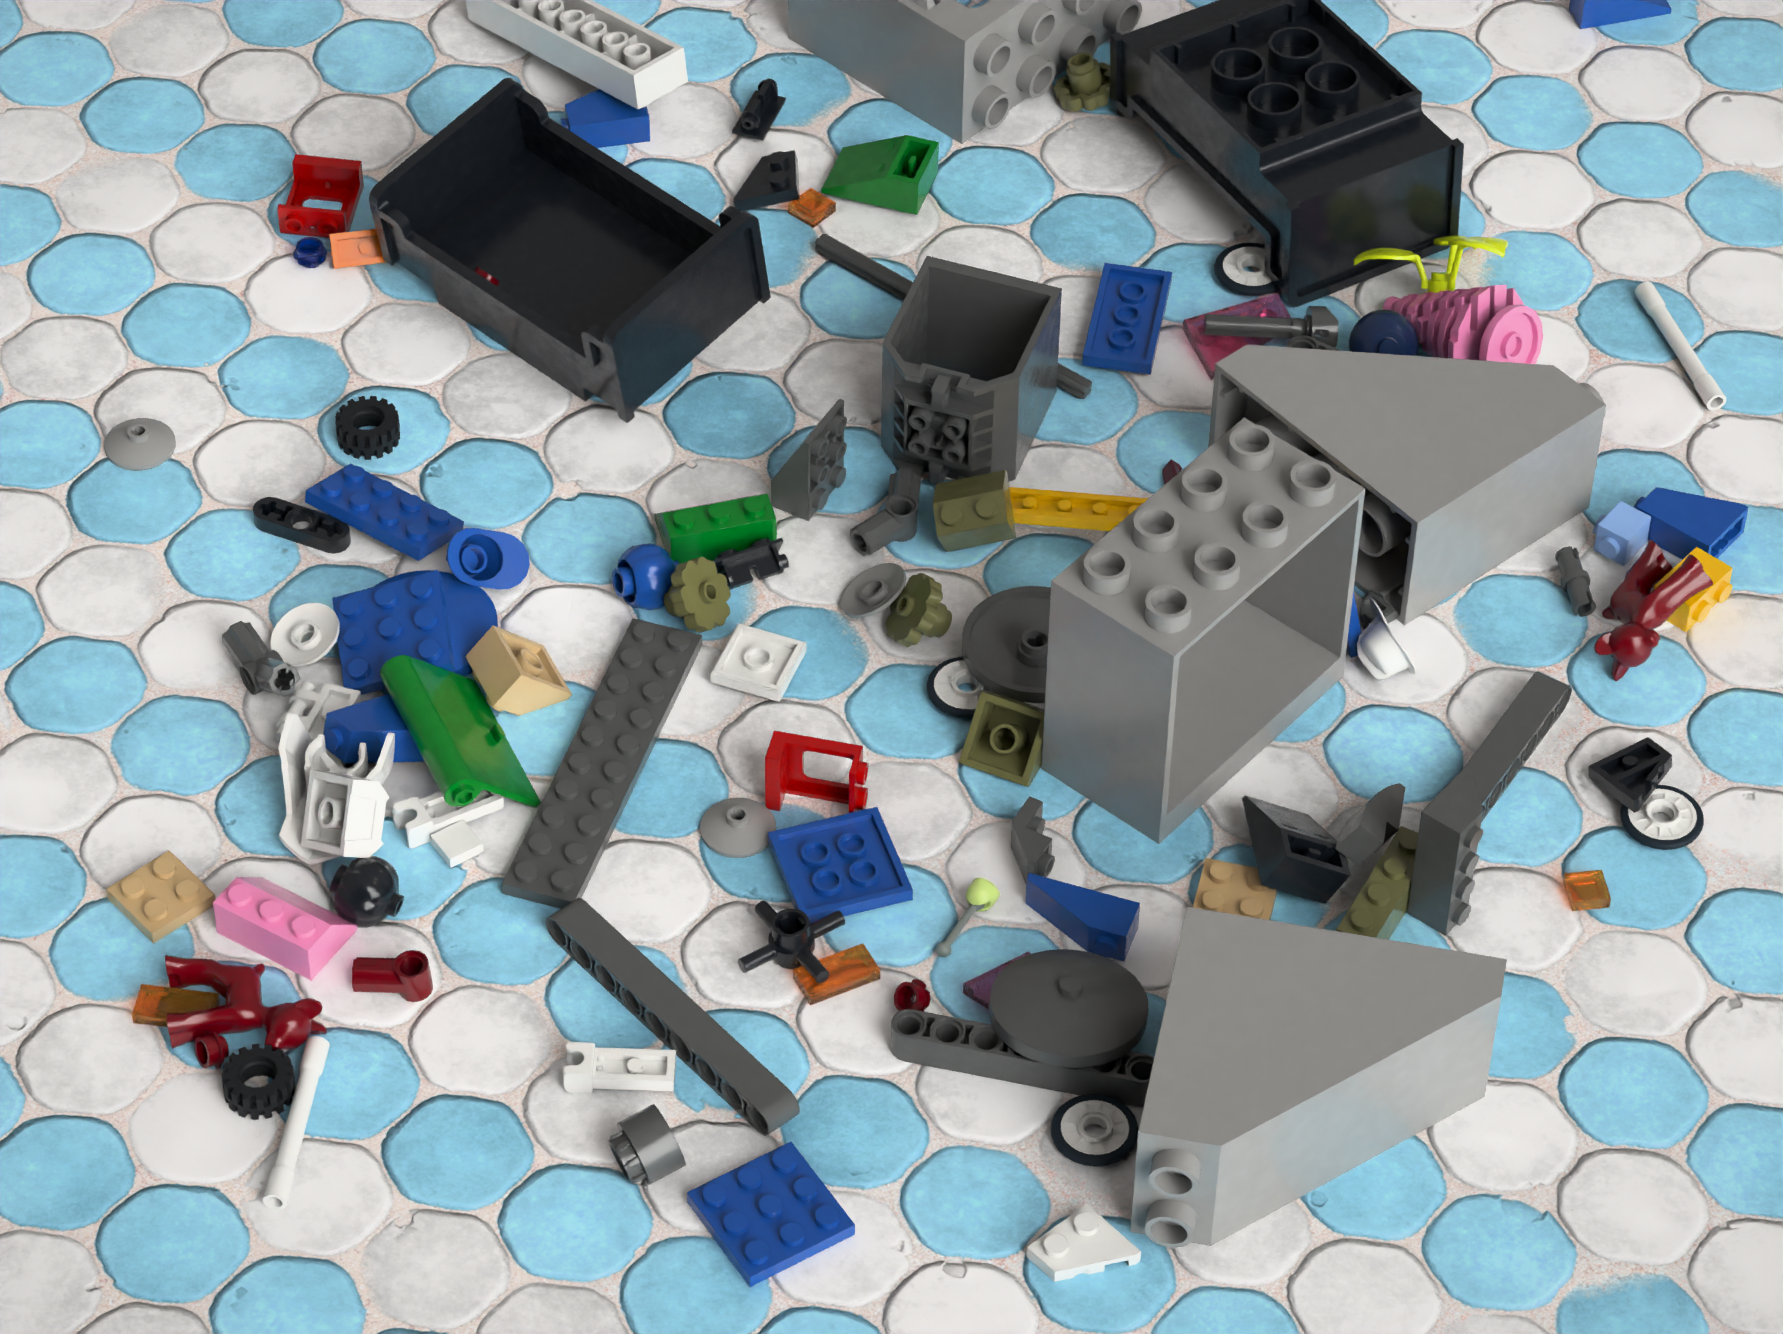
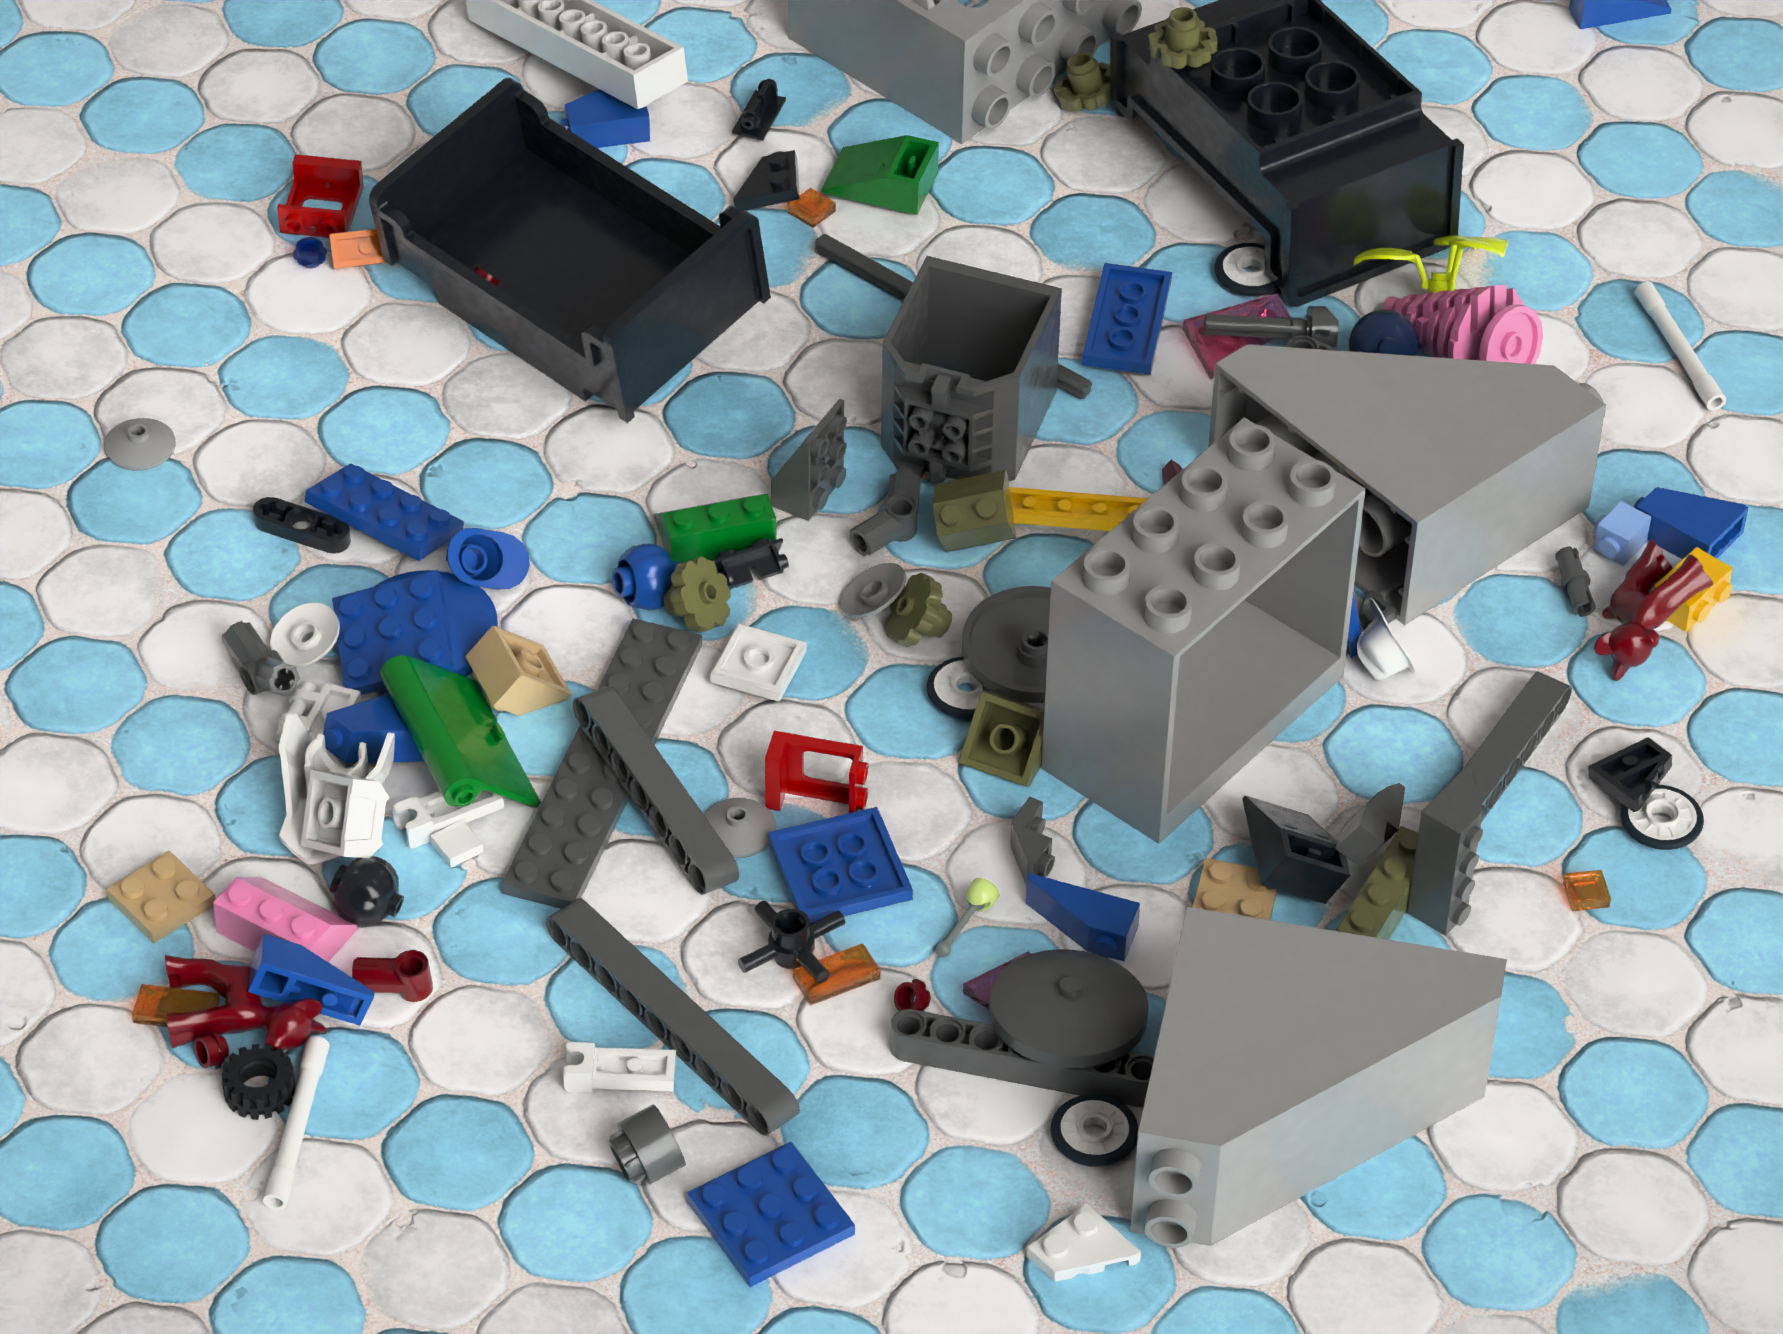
(294, 973): none -> blue slope
(367, 413): black tyre -> none
(656, 790): none -> dark grey beam
(1182, 40): none -> olive plant

